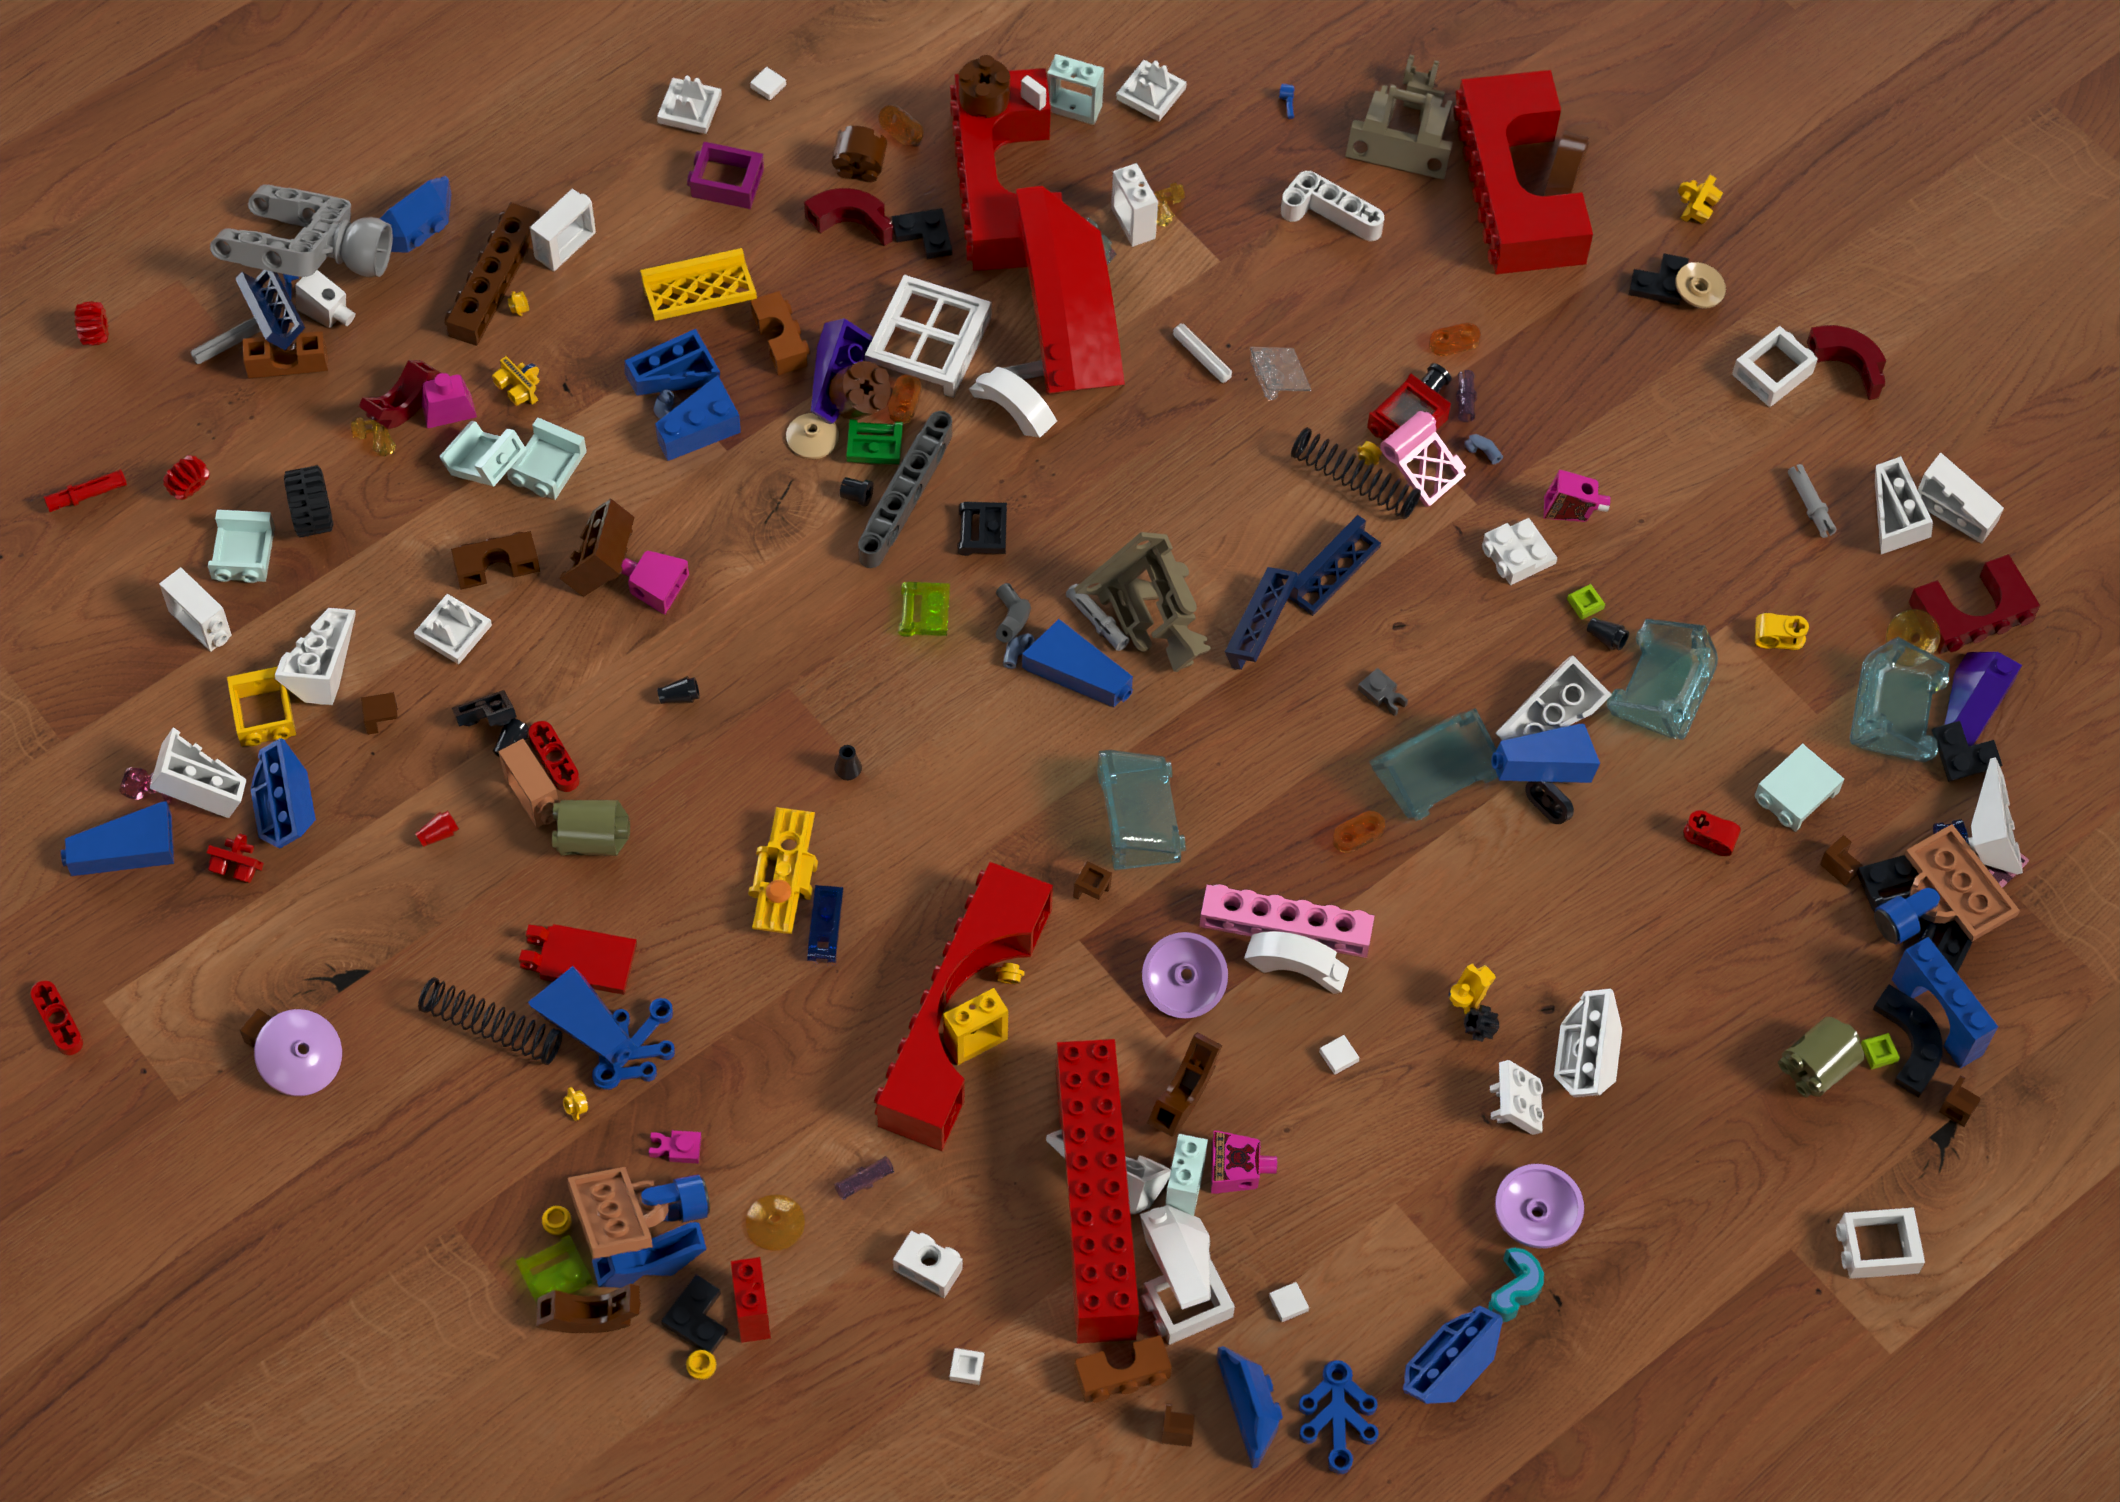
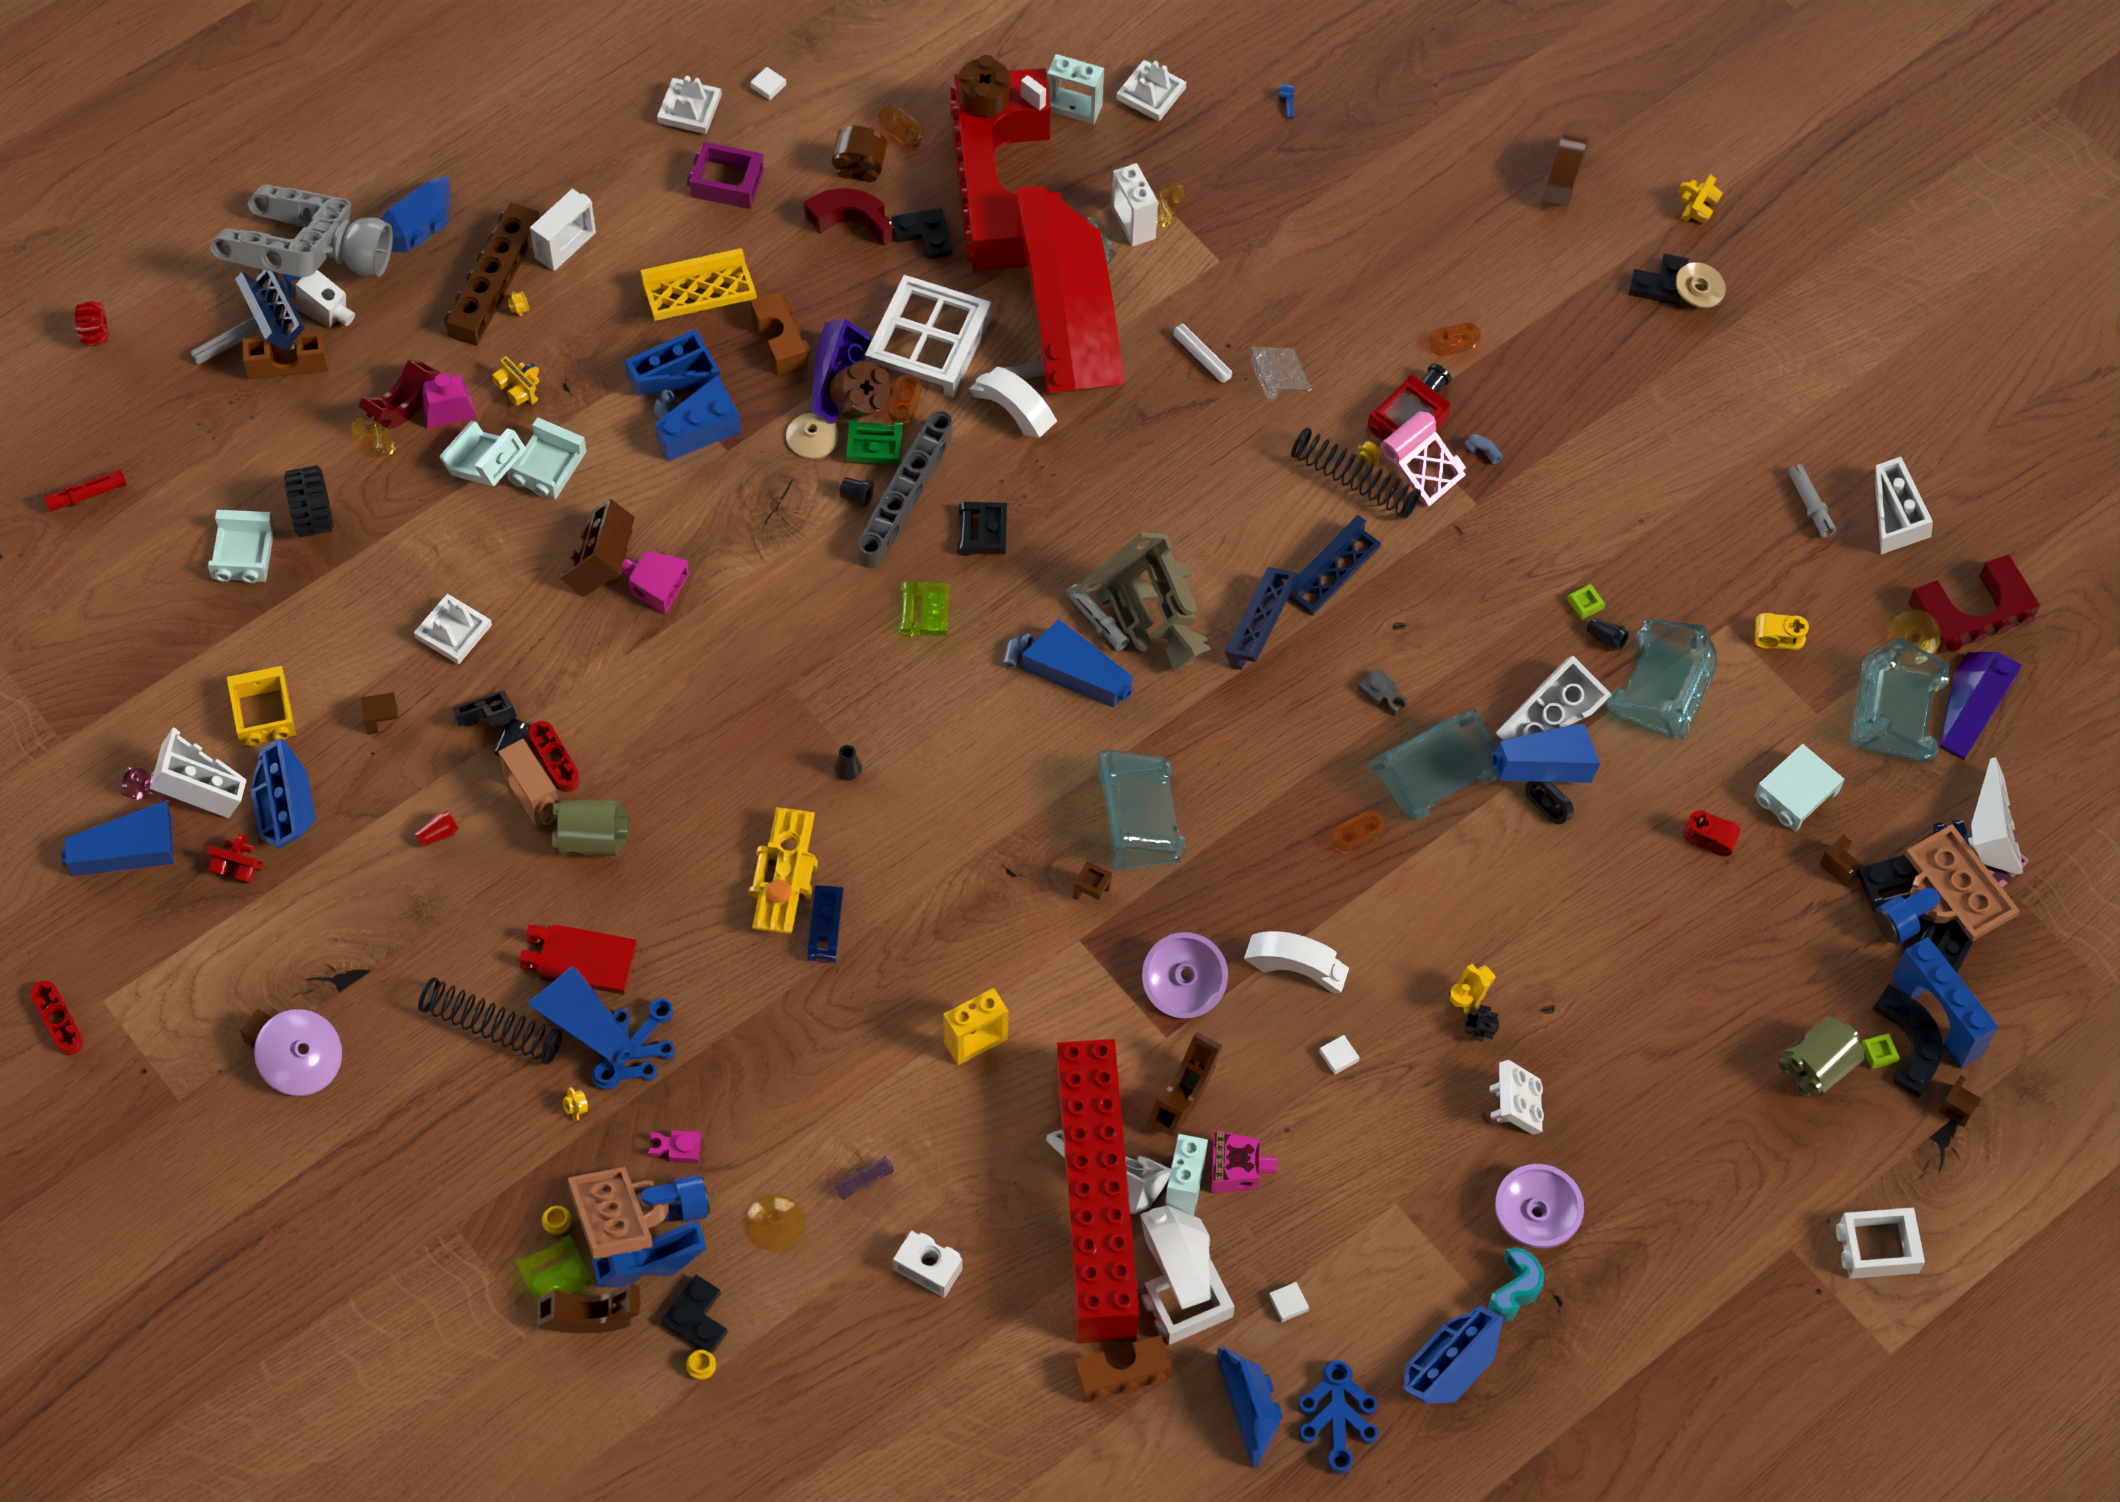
(186, 477): red gear -> none
(195, 609): white window -> none
(318, 660): white wedge -> none
(514, 550): reddish brown arch -> none
(680, 691): black cone -> none
(750, 1299): red window -> none
(967, 1366): white plate -> none
(999, 925): red arch -> none
(1009, 973): yellow plate -> none
(1017, 614): dark grey arm -> none
(1177, 1428): reddish brown panel -> none
(1245, 922): bright pink brick -> none
(1333, 203): white beam -> none
(1400, 148): dark tan container -> none
(1466, 395): clear purple pin -> none
(1518, 550): white plate -> none
(1519, 227): red arch -> none
(1573, 498): dark pink torso -> none
(1589, 1045): white wedge -> none
(1763, 385): white window -> none
(1852, 348): dark red arch -> none
(1958, 499): white wedge -> none
(1959, 758): black plate -> none

